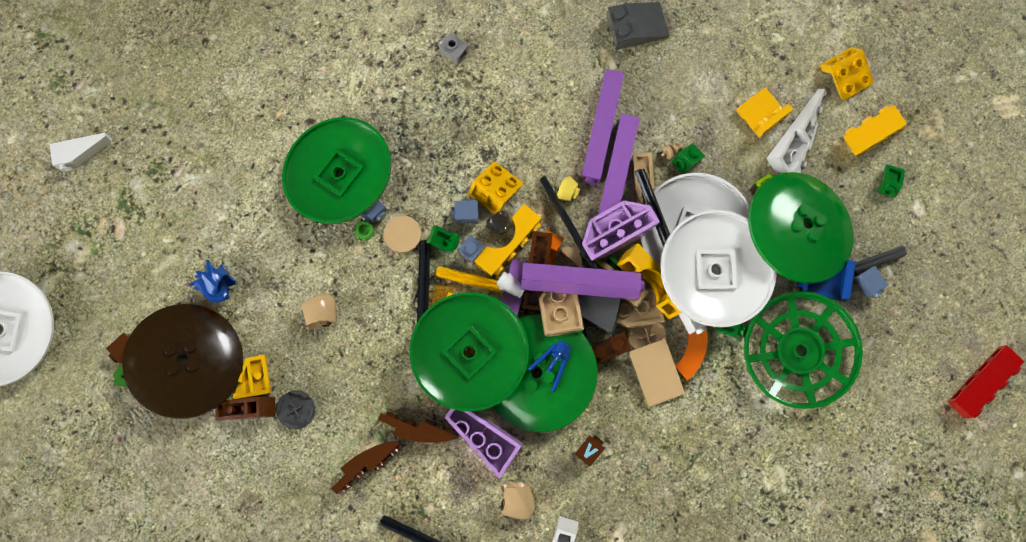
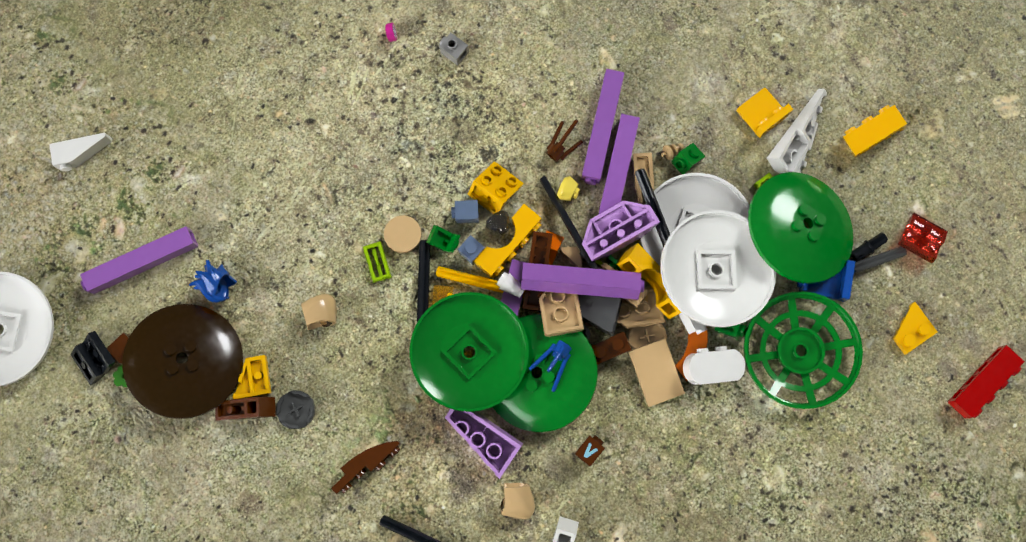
(92, 358): none -> black slope
(138, 260): none -> medium lavender brick
(323, 150): green dish -> none
(364, 230): bright green tile -> none
(375, 213): sand blue brick -> none
(381, 277): none -> lime tile
(391, 32): none -> dark pink tile
(425, 432): reddish brown slope -> none
(556, 150): none -> reddish brown plant
(636, 24): dark grey slope -> none
(713, 366): none -> white brick
(849, 72): yellow bracket -> none
(869, 246): none -> black axle
(871, 282): sand blue brick -> none
(891, 181): green bracket -> none
(913, 329): none -> yellow wing
(922, 238): none -> clear red slope

